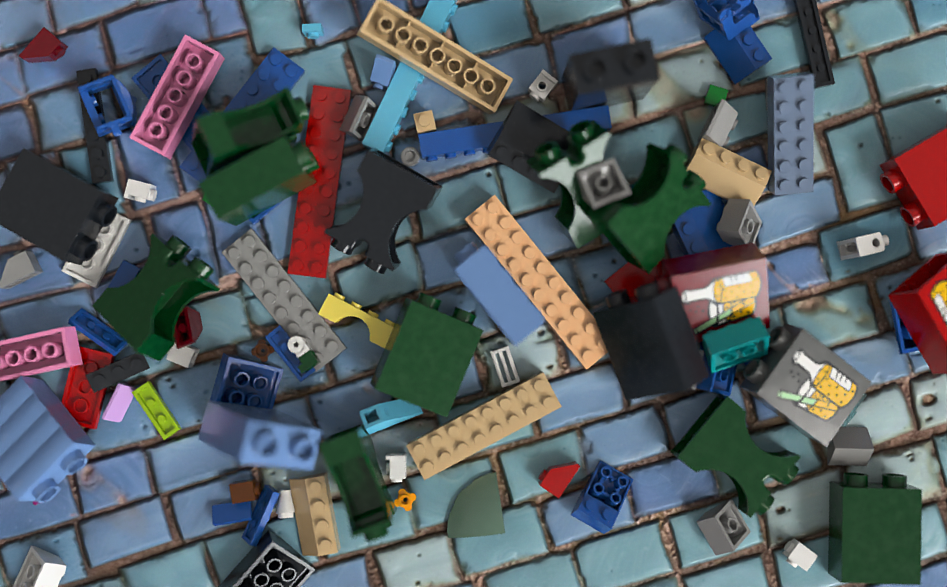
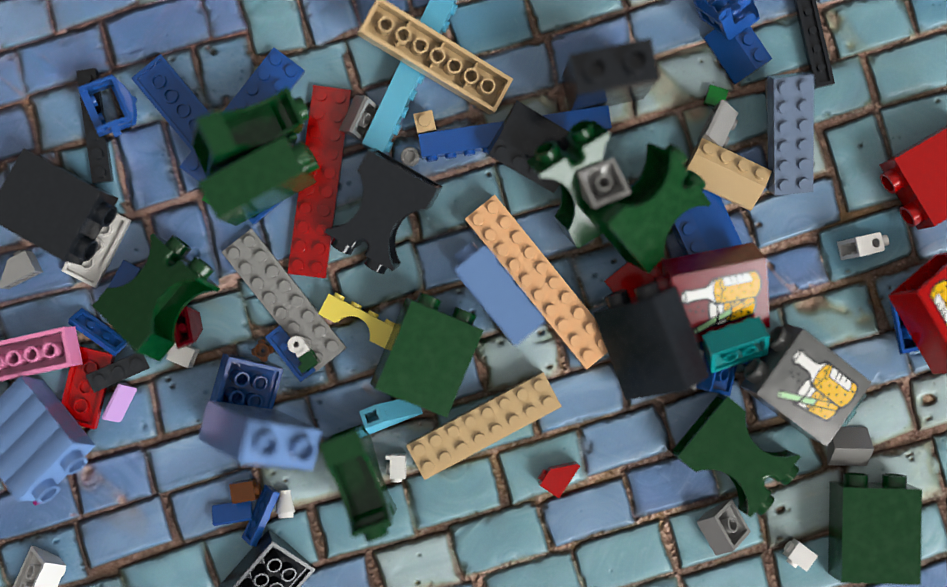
(44, 48): dark red slope -> none
(140, 191): white brick -> none
(156, 410): lime plate -> none
(177, 97): bright pink brick -> none
(313, 30): medium azure plate -> none
(315, 515): tan slope -> none
(382, 72): medium blue slope -> none
(405, 494): light orange plate -> none
(477, 510): sand green brick -> none
(510, 382): white tile -> none
(541, 94): white brick -> none
(602, 497): blue slope -> none
(739, 222): light grey slope -> none

